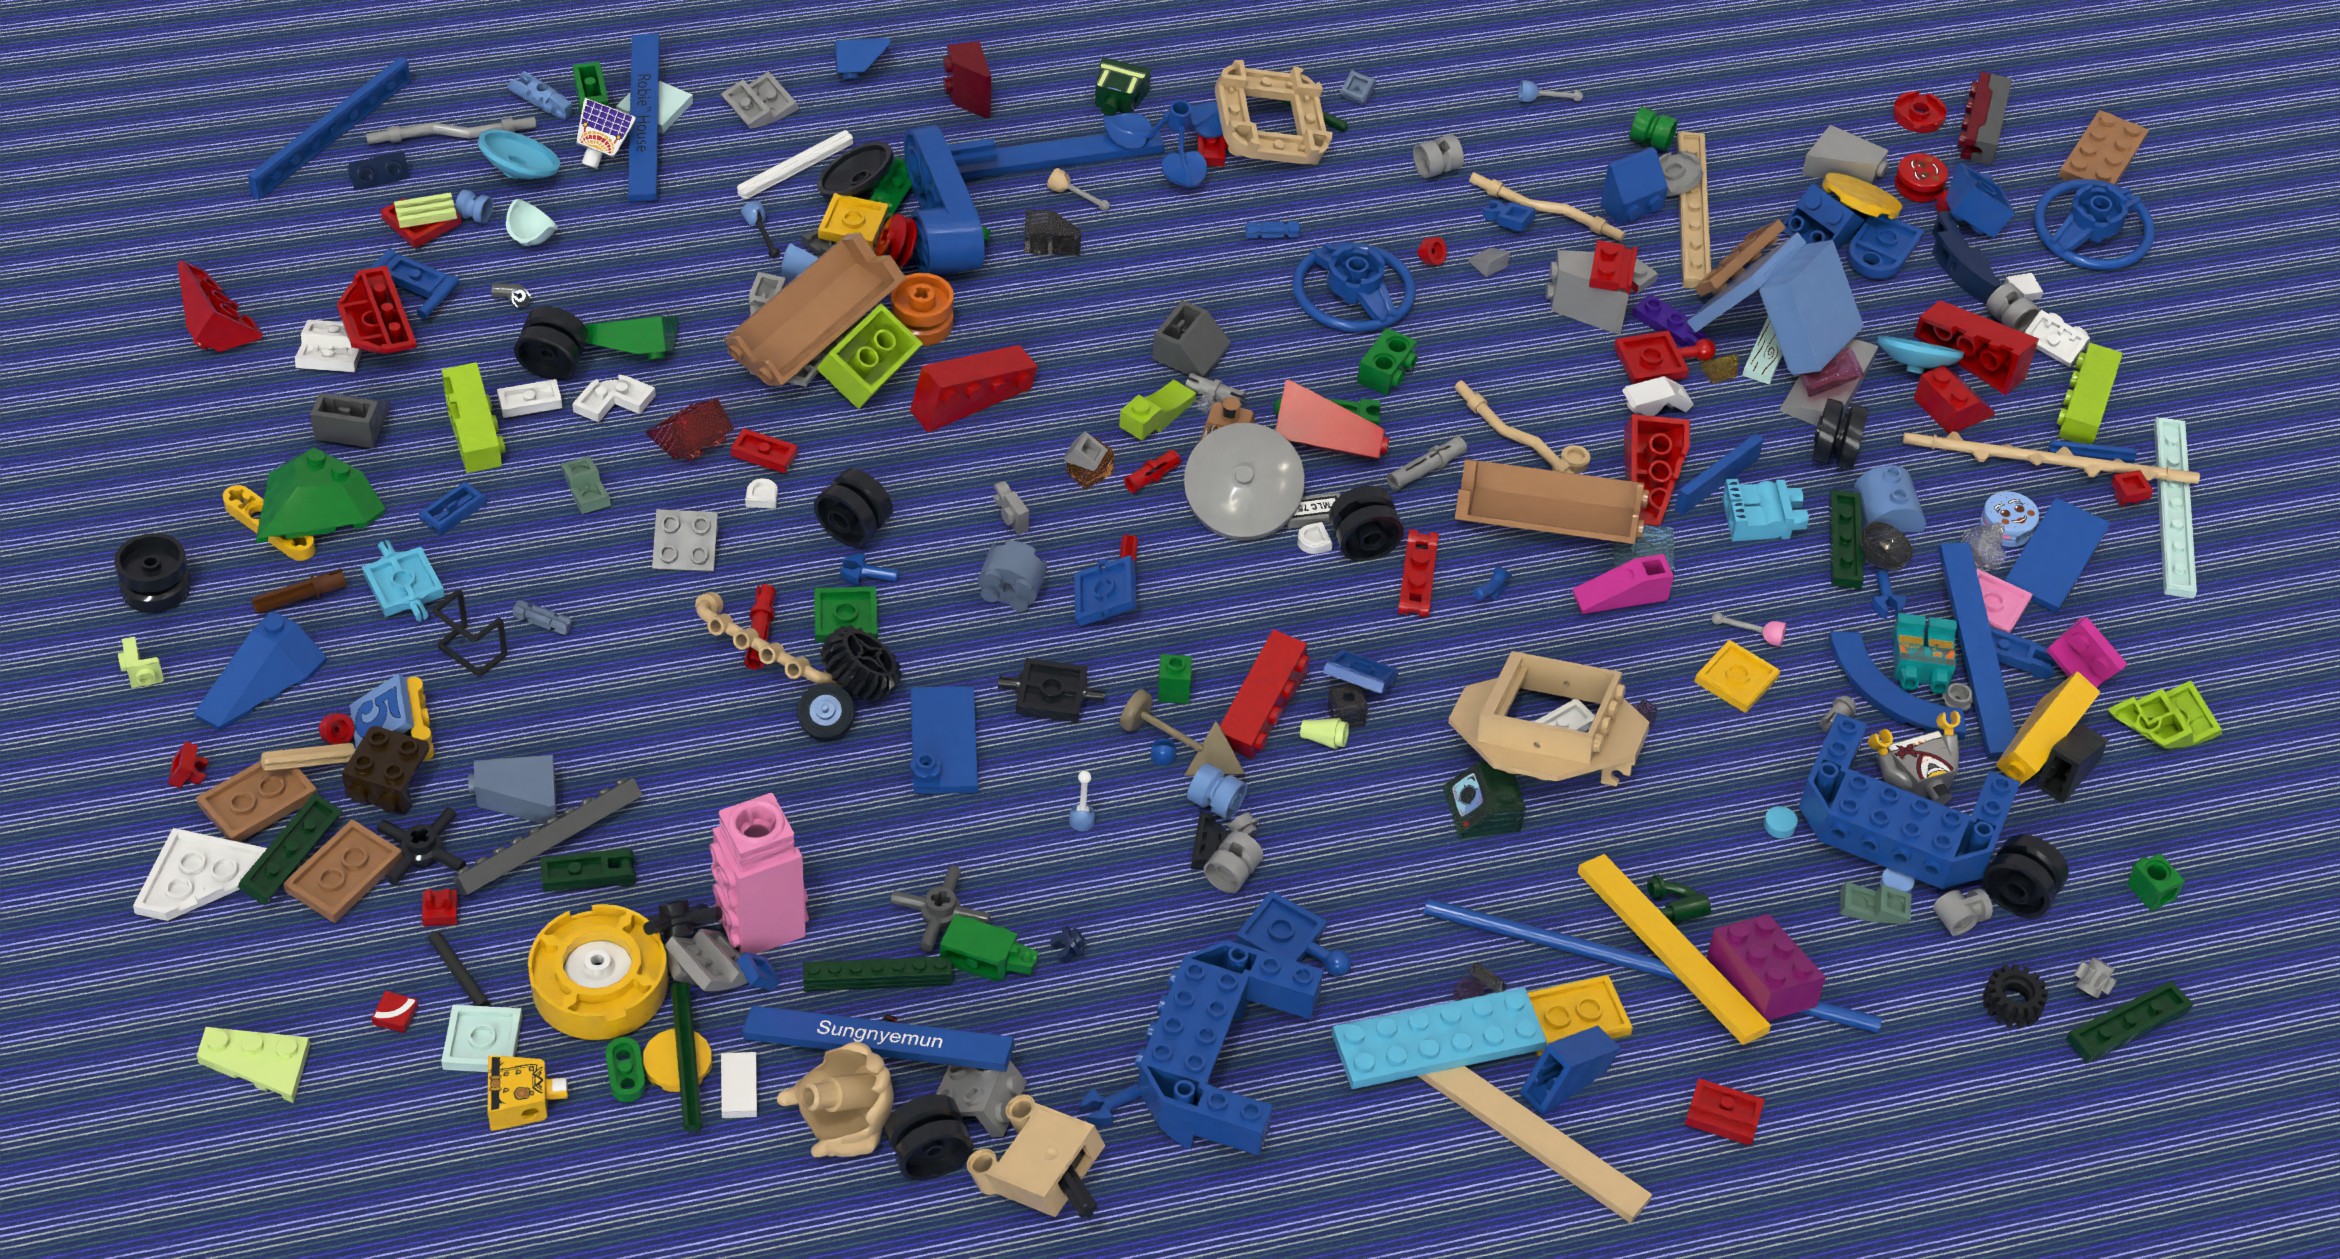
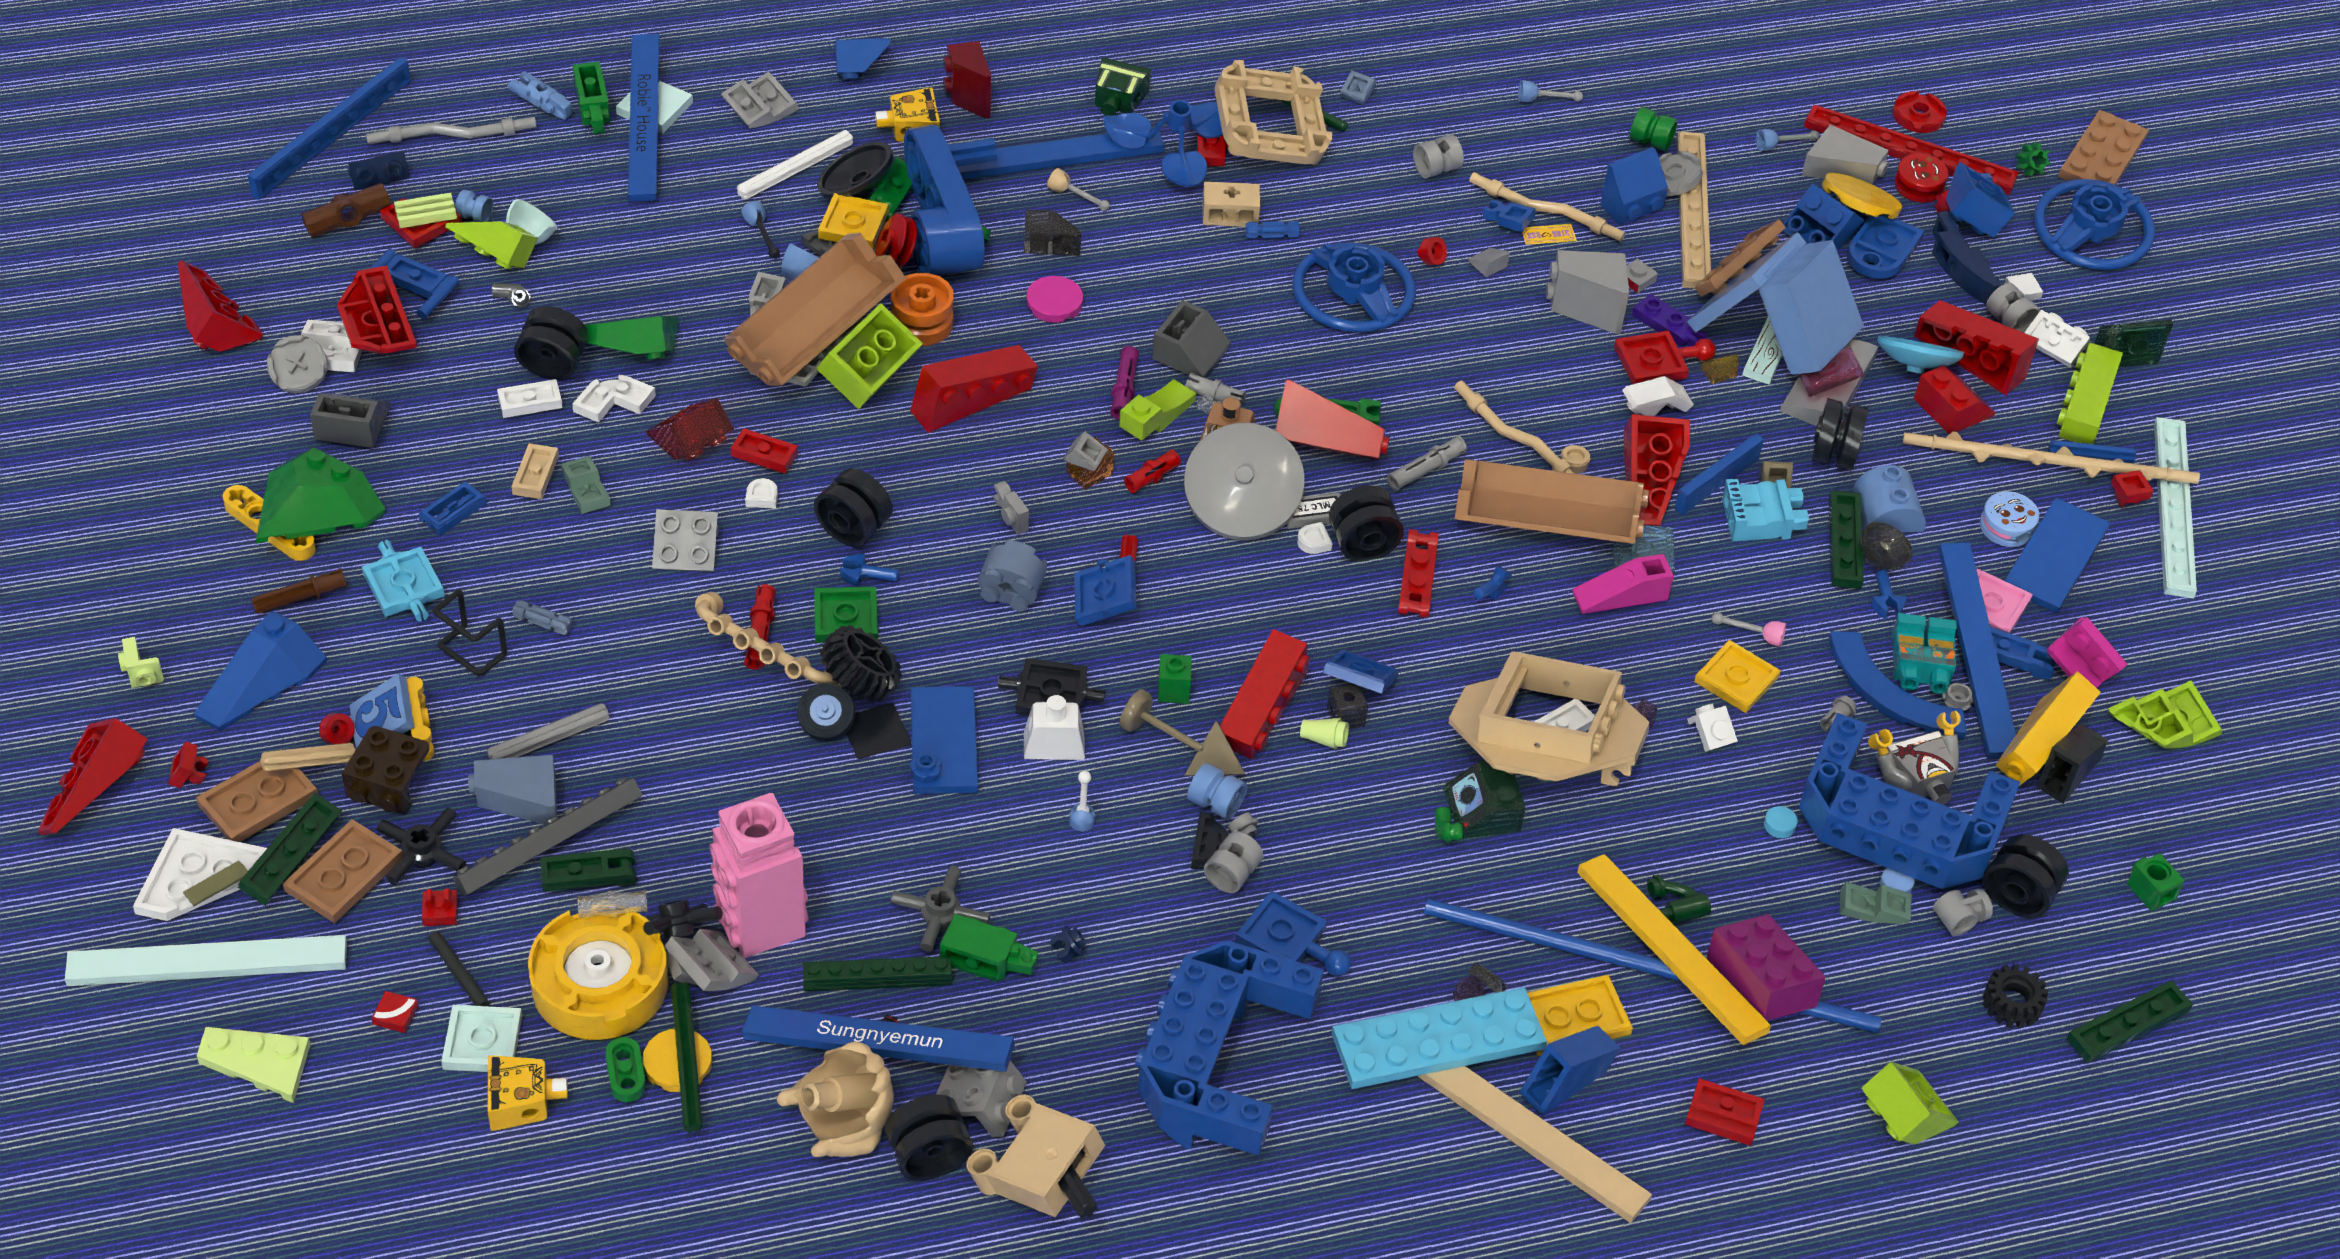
(99, 760): none -> red wedge
(152, 572): black wheel -> none
(206, 960): none -> light aqua tile
(215, 883): none -> olive window
(297, 364): none -> light grey tile
(329, 215): none -> reddish brown piece
(472, 418): lime wedge -> none
(500, 239): none -> lime slope
(518, 155): medium azure dish -> none
(535, 471): none -> tan plate
(550, 733): none -> light grey axle
(602, 131): torso -> none
(612, 904): none -> clear pin
(739, 1085): white tile -> none
(758, 971): blue tile -> none
(877, 731): none -> black sticker
(909, 111): none -> yellow torso
(1054, 298): none -> dark pink tile
(1054, 731): none -> white torso
(1106, 1104): blue bar -> none
(1123, 390): none -> magenta pin
(1163, 752): blue hinge -> none
(1230, 203): none -> tan brick
(1387, 361): green brick -> none
(1444, 828): none -> green arm
(1548, 234): none -> yellow sticker
(1613, 266): red plate -> none
(1713, 726): none -> white bracket
(1767, 139): none -> medium blue hinge
(1775, 471): none -> dark tan slope
(1903, 145): none -> red tile
(1907, 1104): none -> lime slope
(1984, 118): piece -> none
(1986, 545): clear rock -> none
(2025, 156): none -> green gear
(2095, 977): light grey gear -> none
(2139, 340): none -> clear green slope

